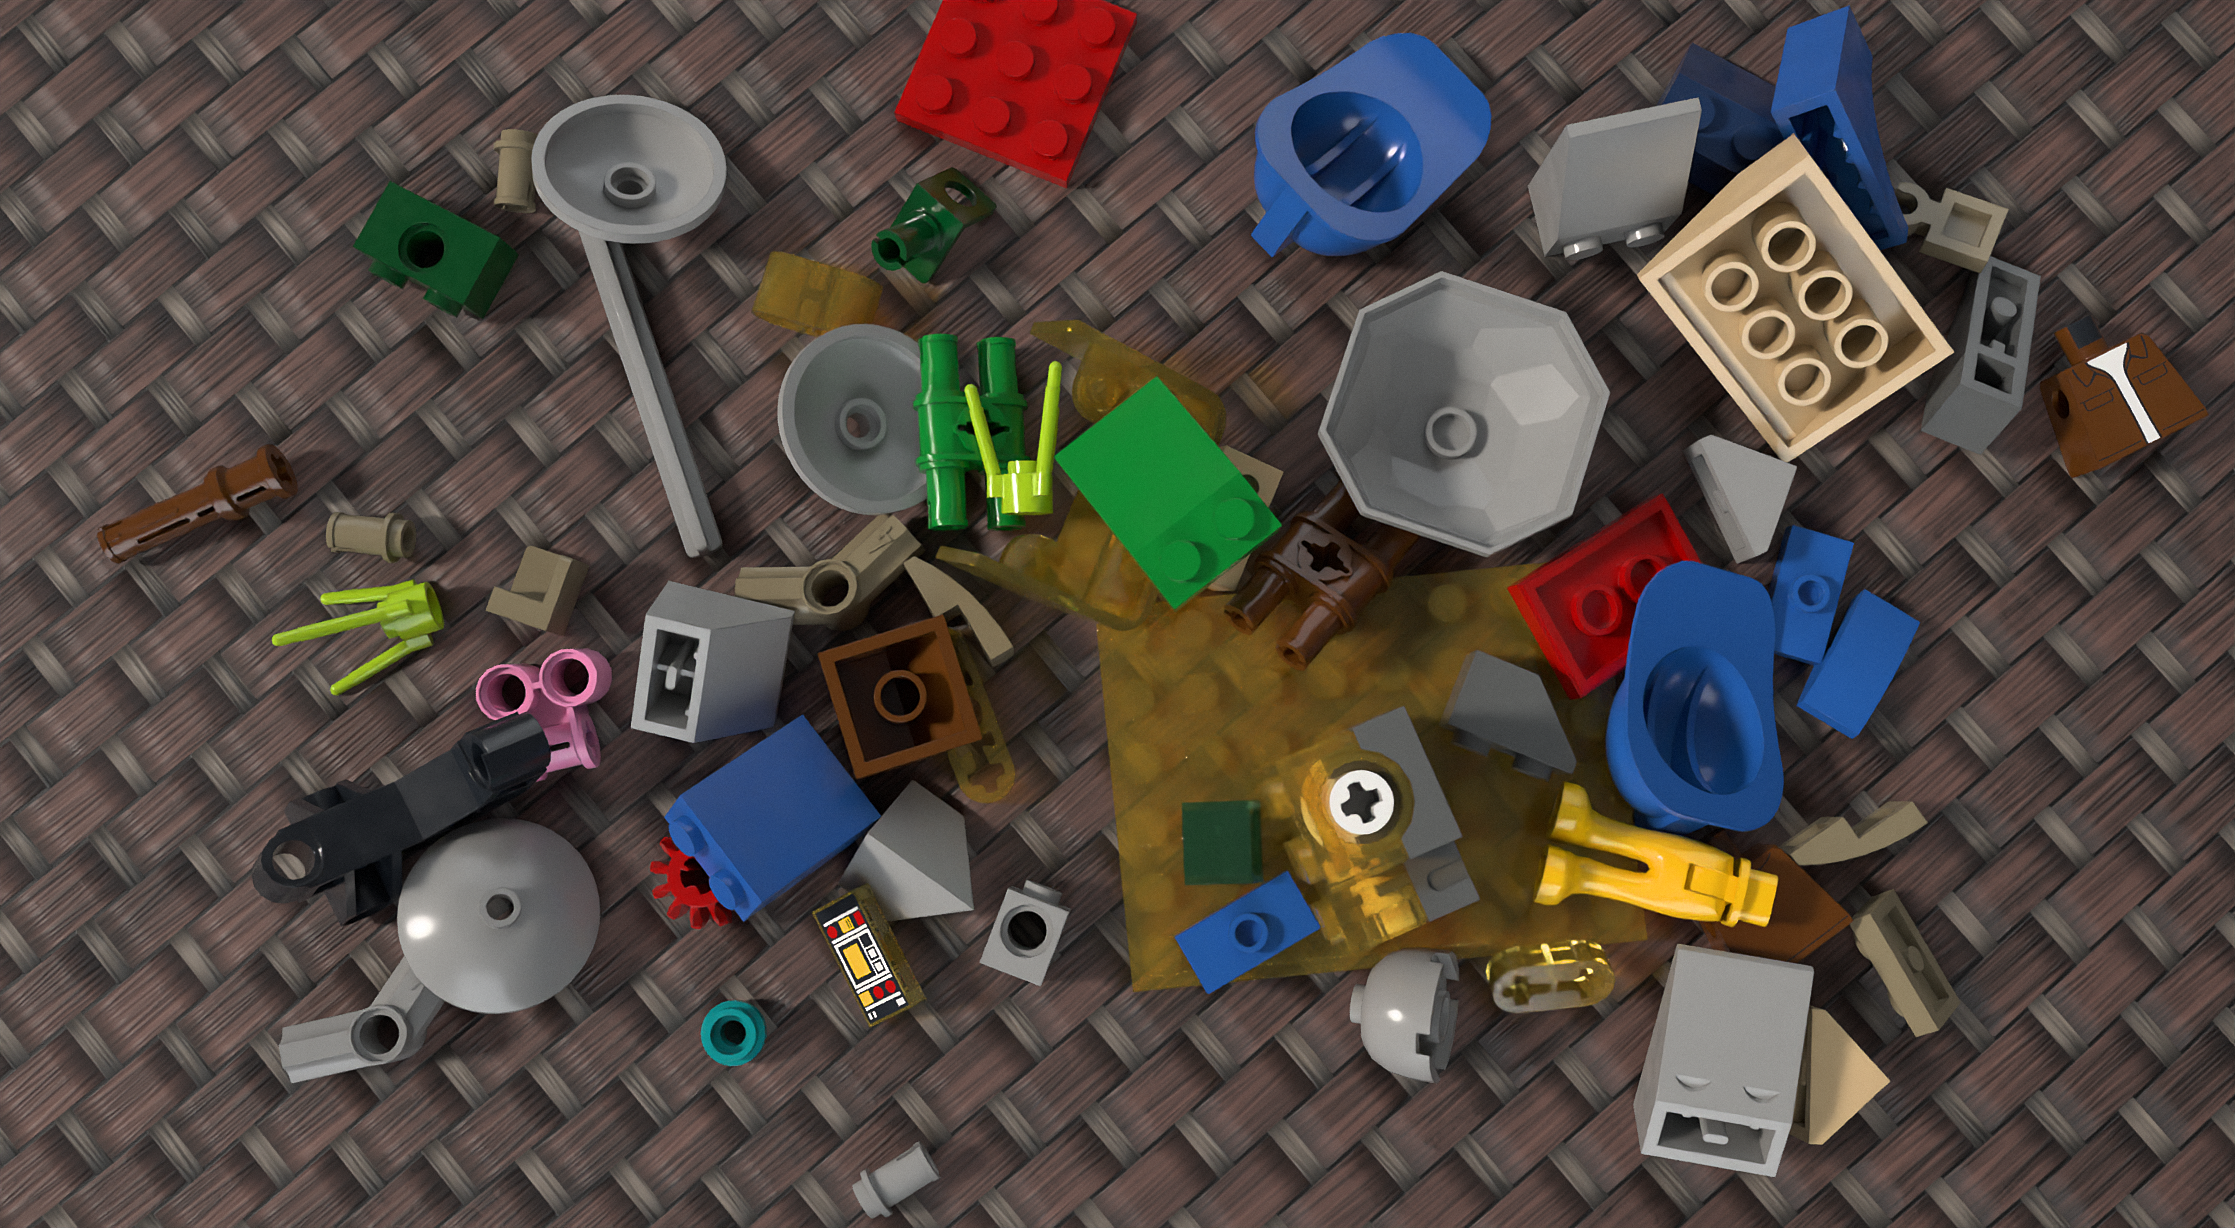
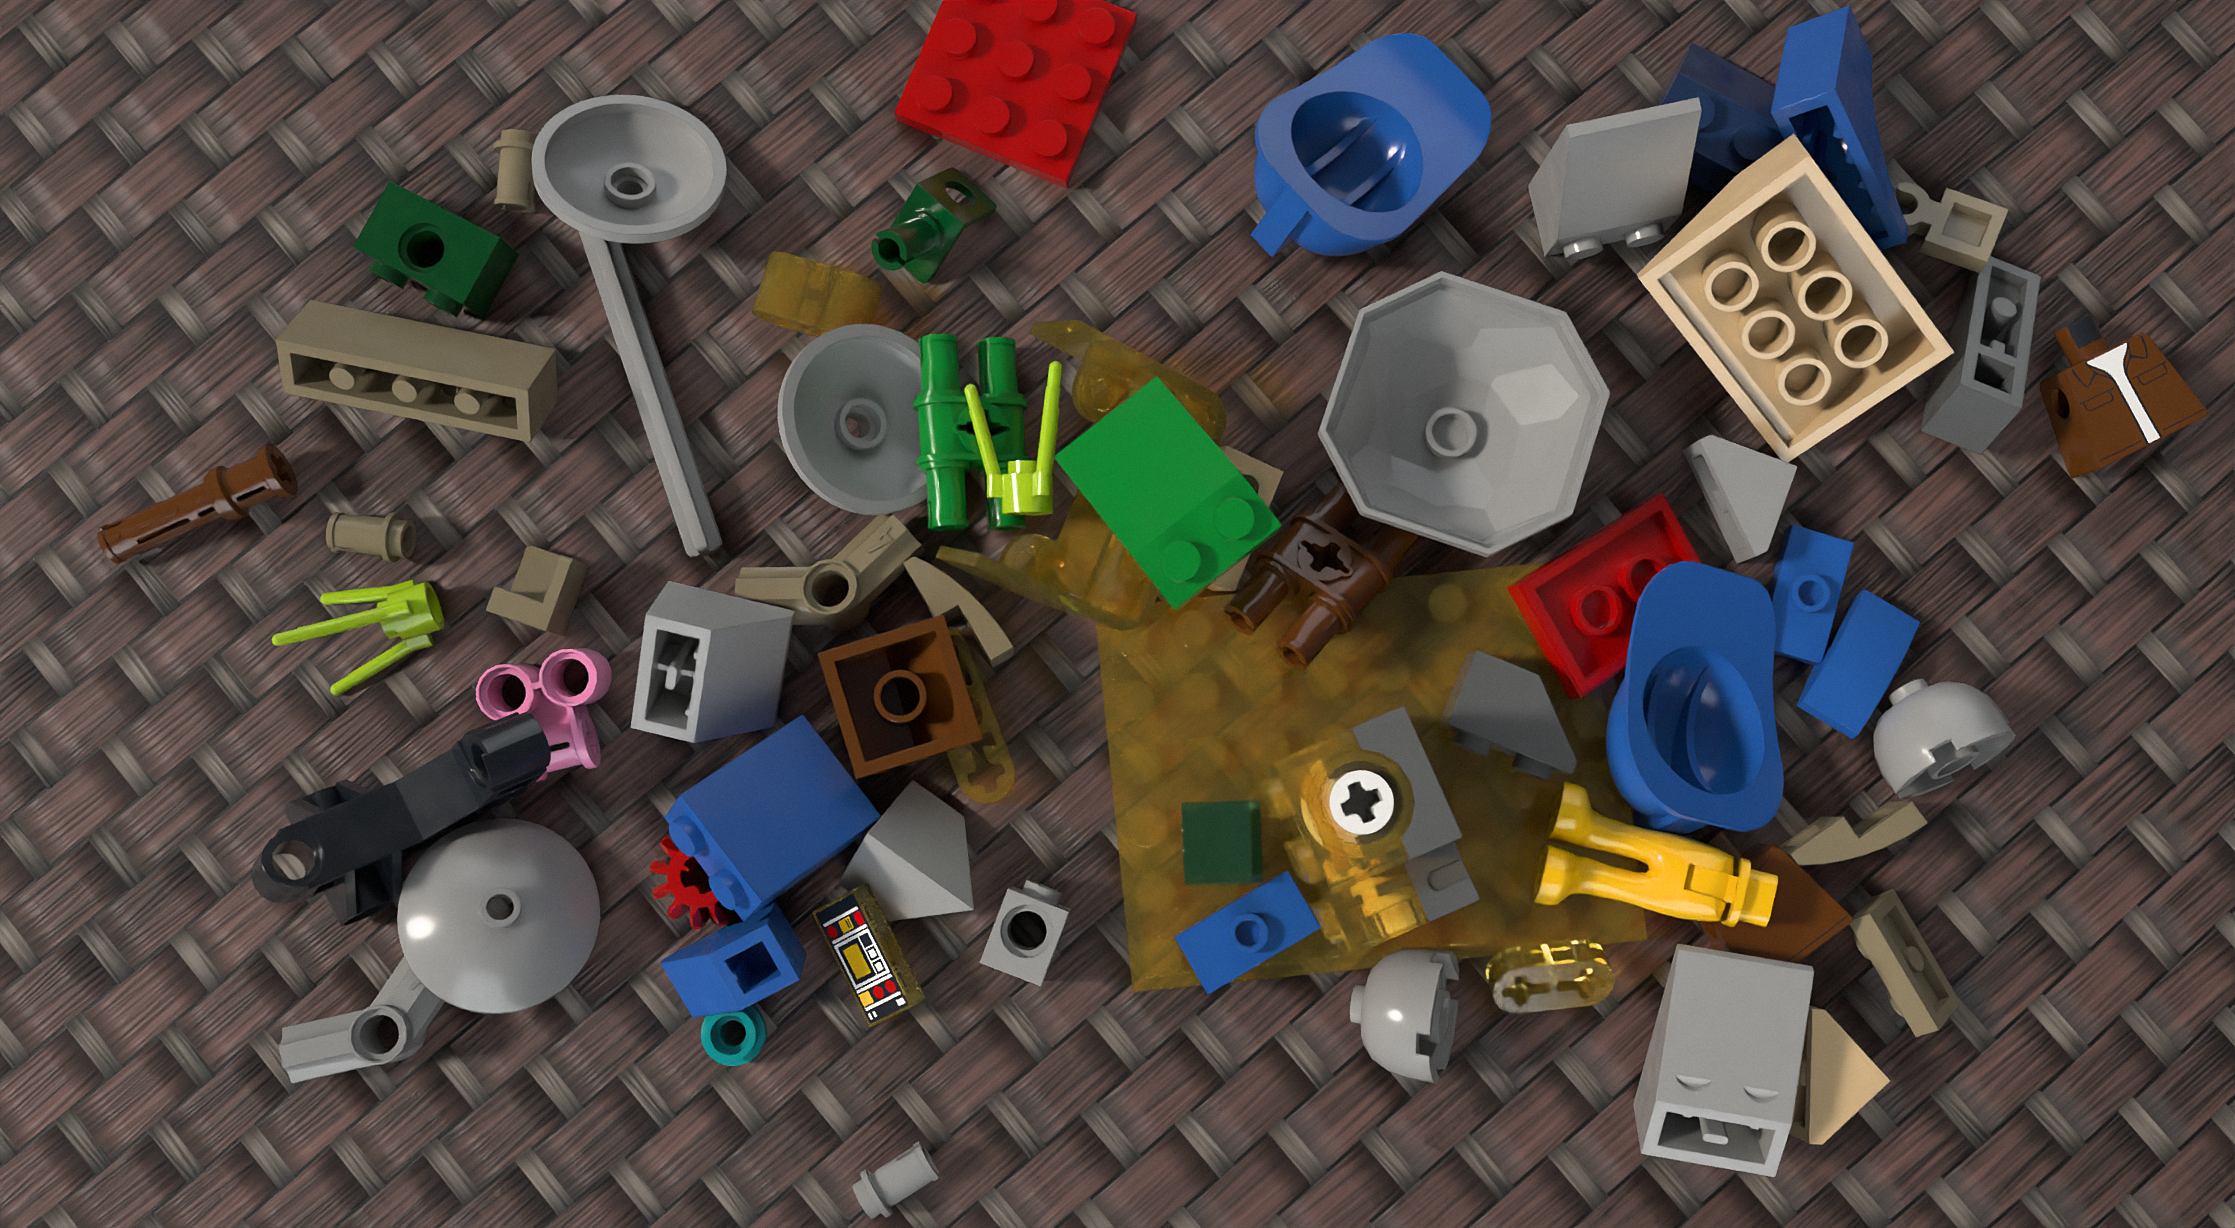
(418, 370): none -> dark tan brick
(737, 964): none -> blue slope
(1936, 734): none -> light grey cylinder

